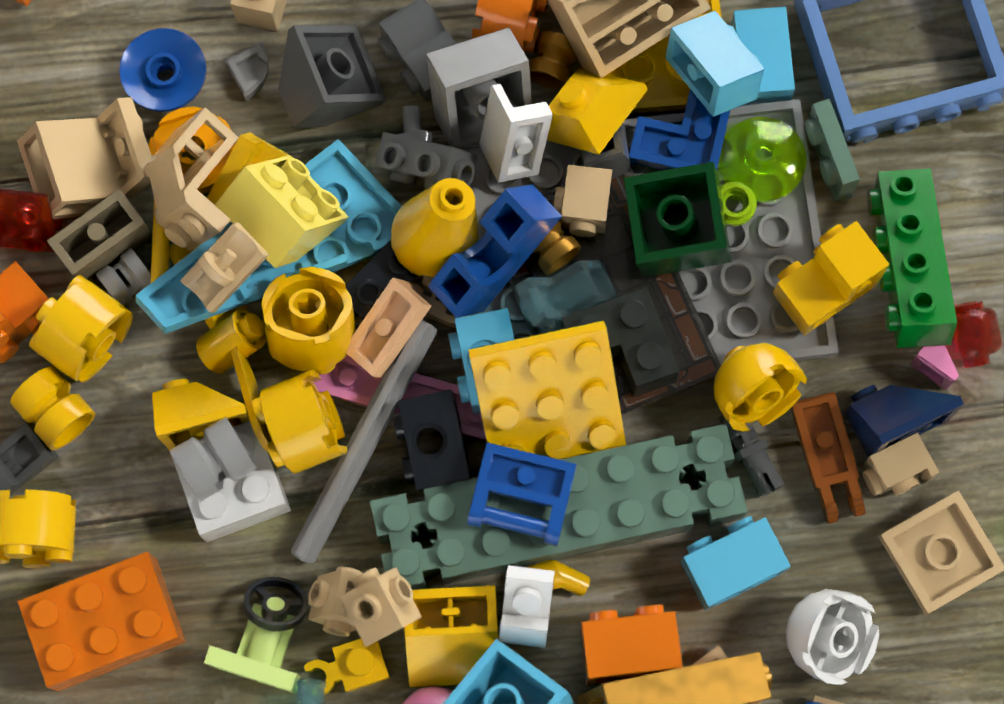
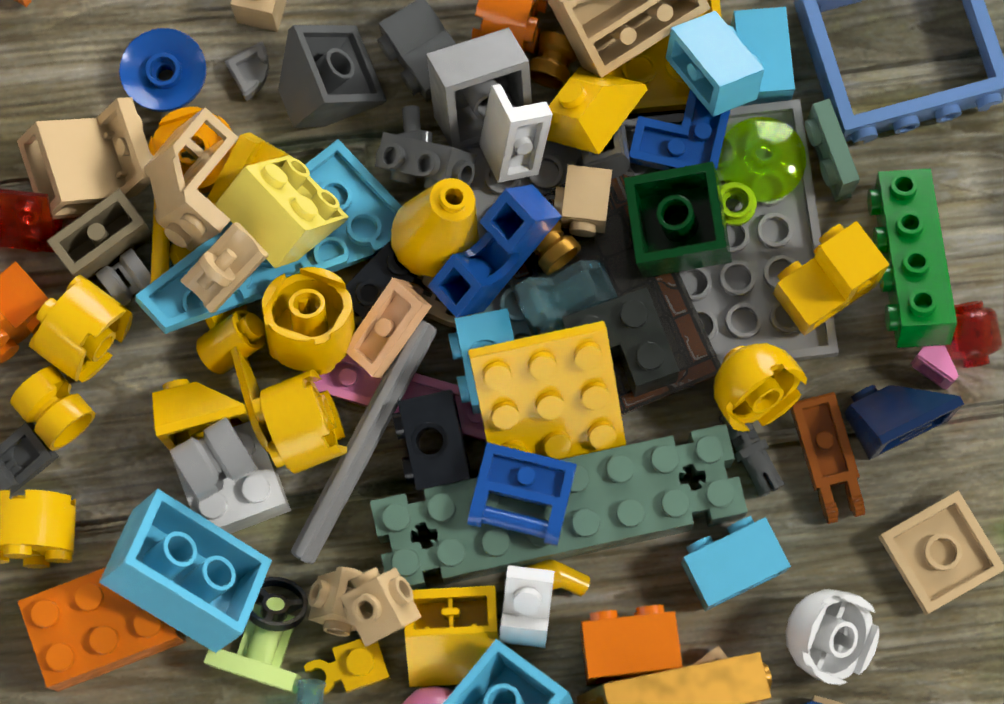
(186, 571): none -> medium azure brick
(899, 466): tan brick -> none

